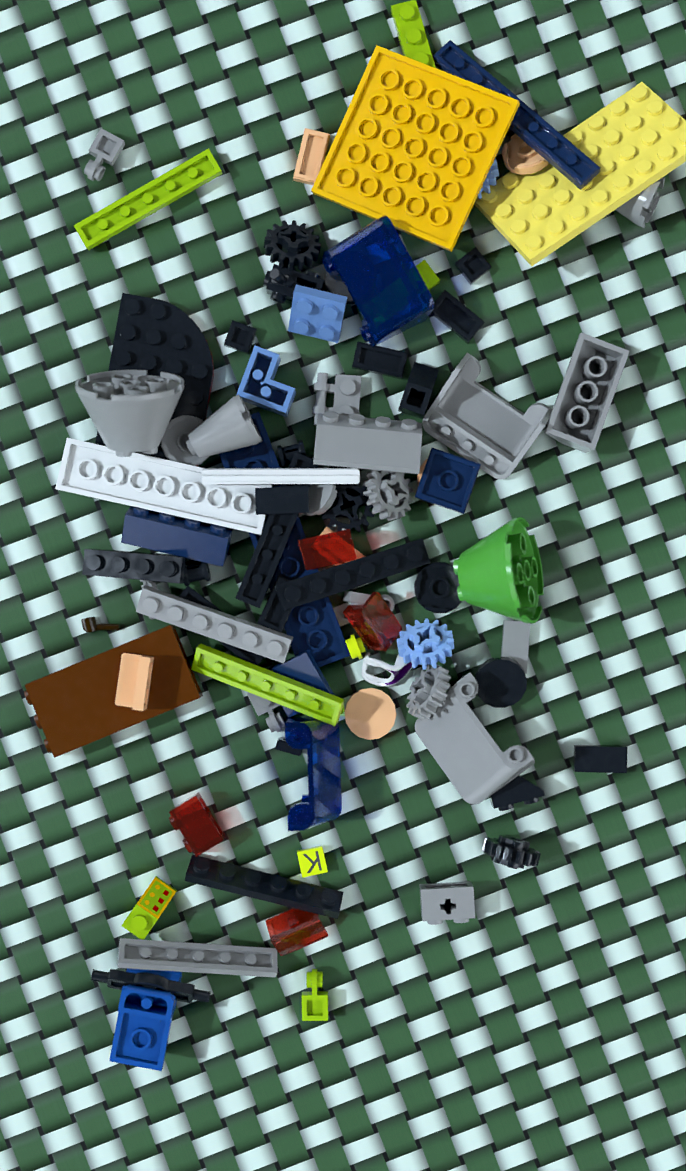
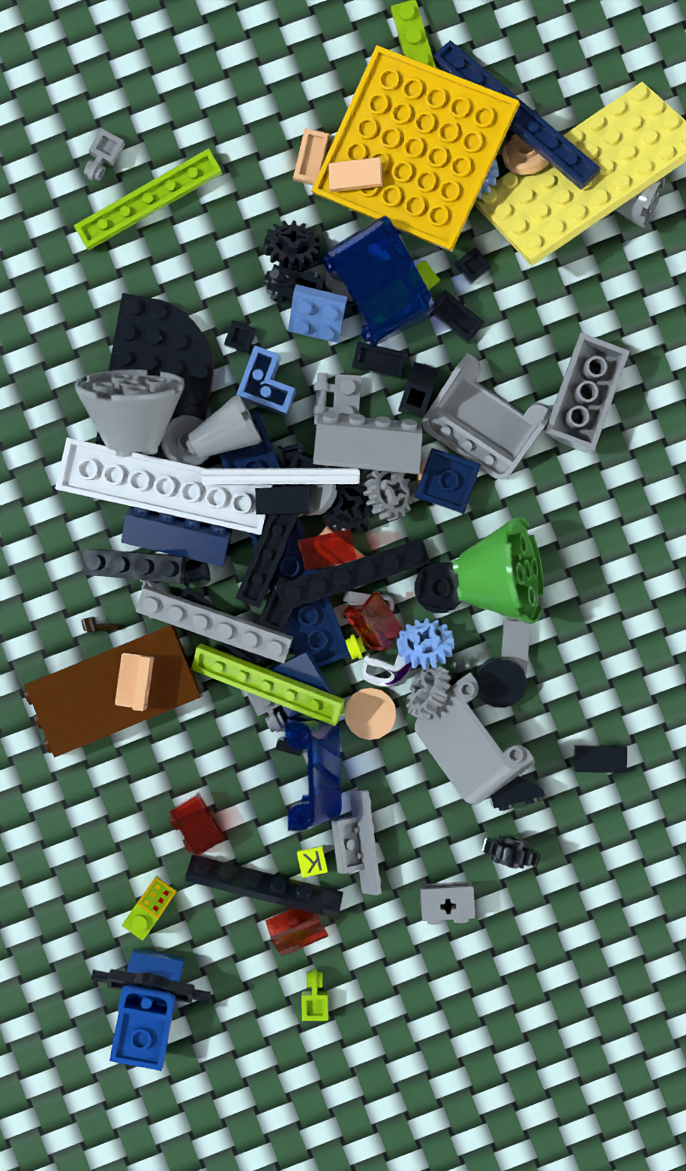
(197, 958): light grey plate -> none
(355, 174): none -> light nougat tile
(356, 843): none -> light grey bracket

